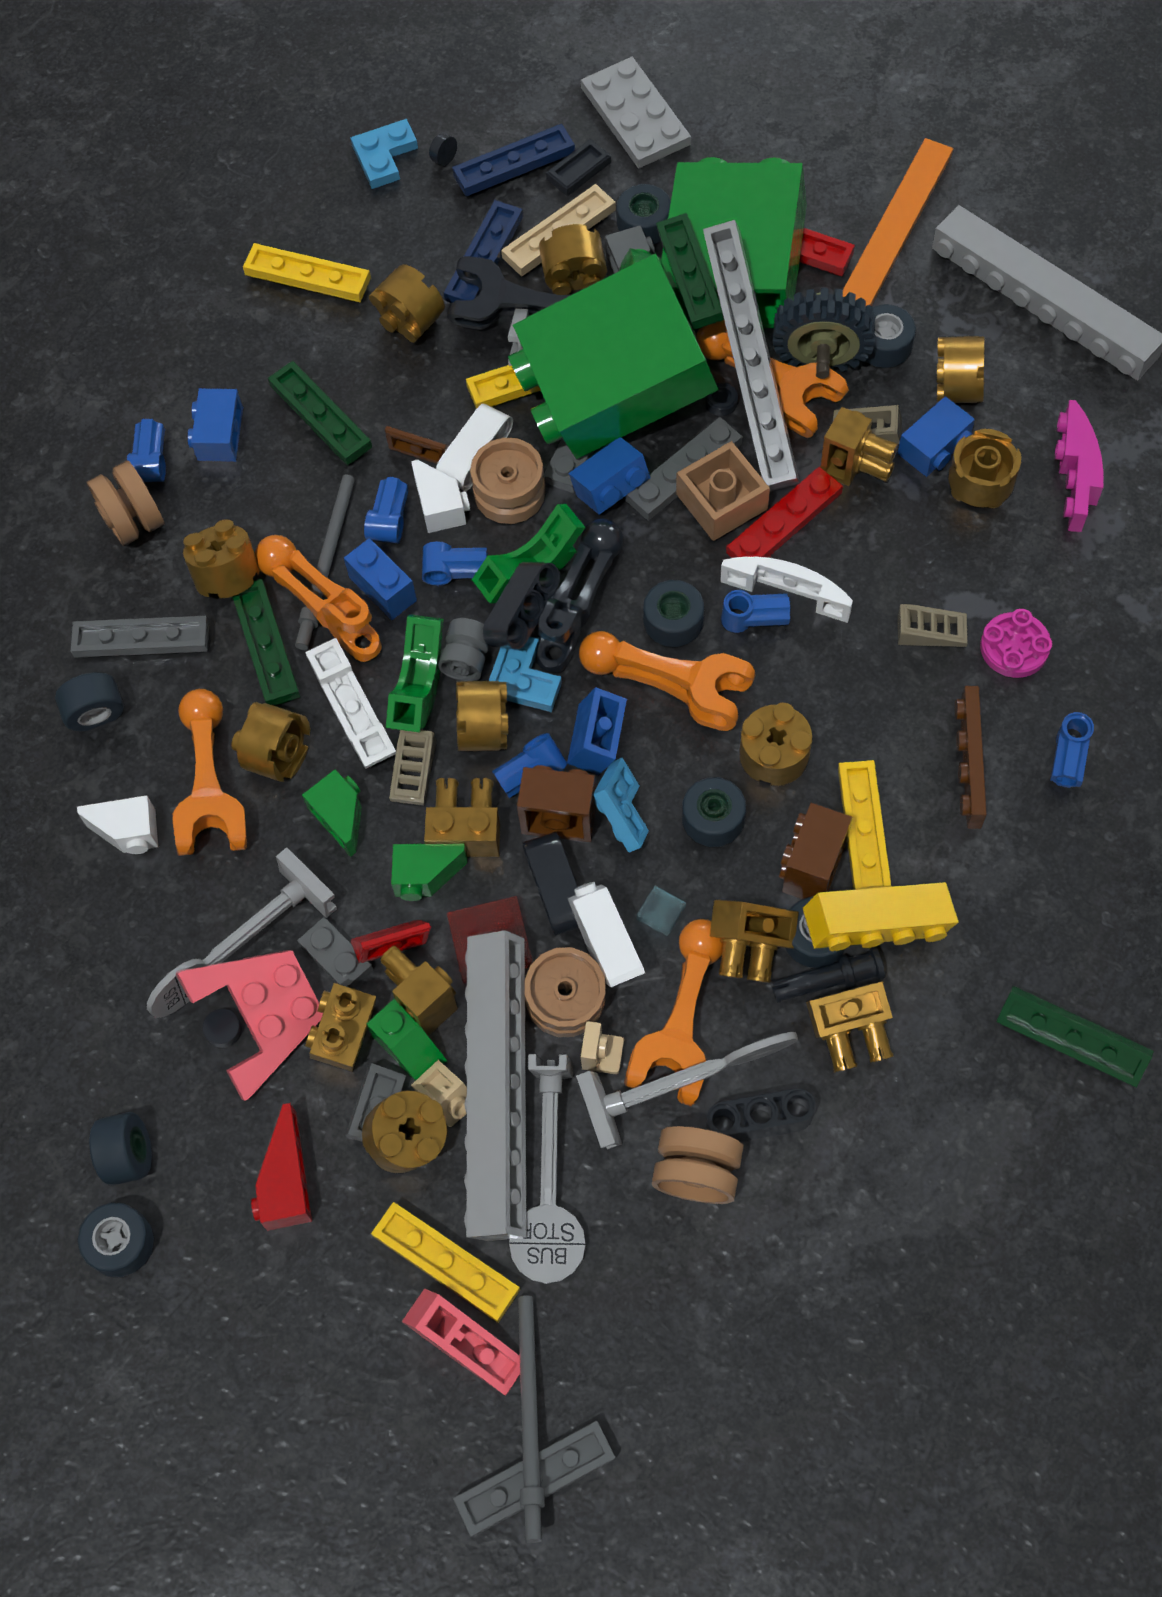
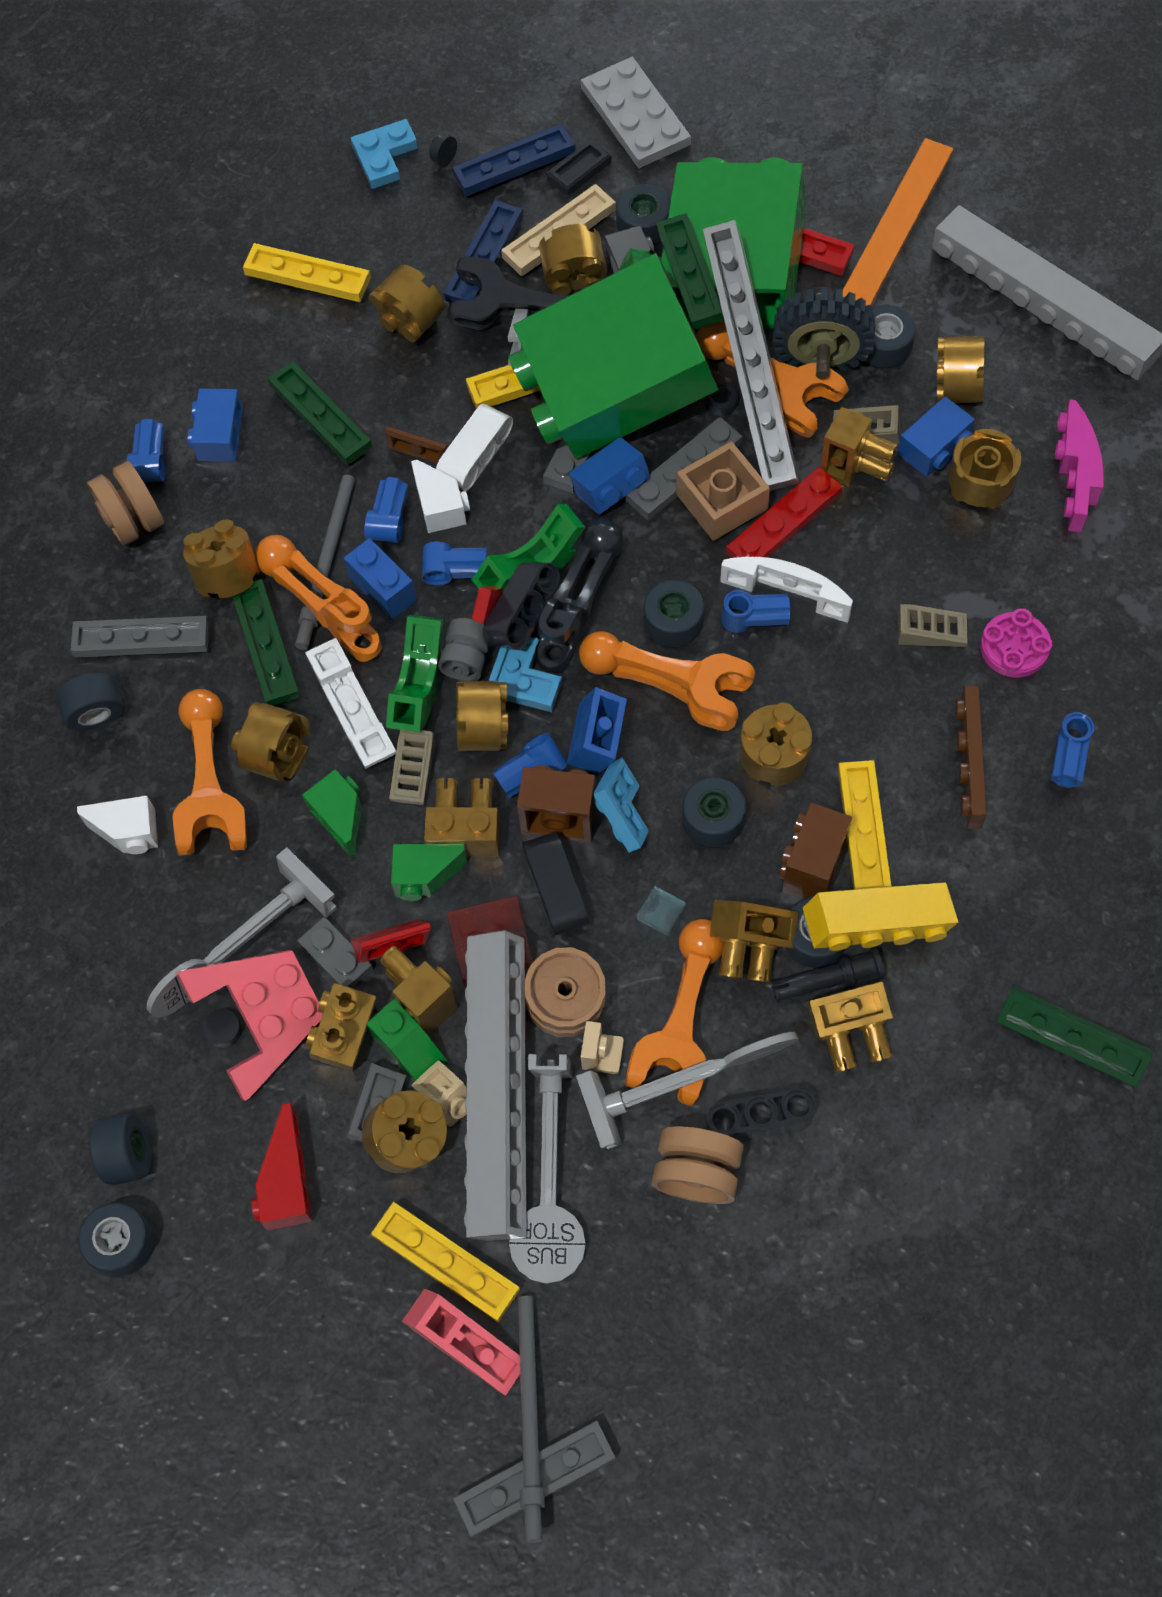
(485, 602): none -> red tile
(508, 480): medium nougat wheel -> none
(605, 934): white slope -> none

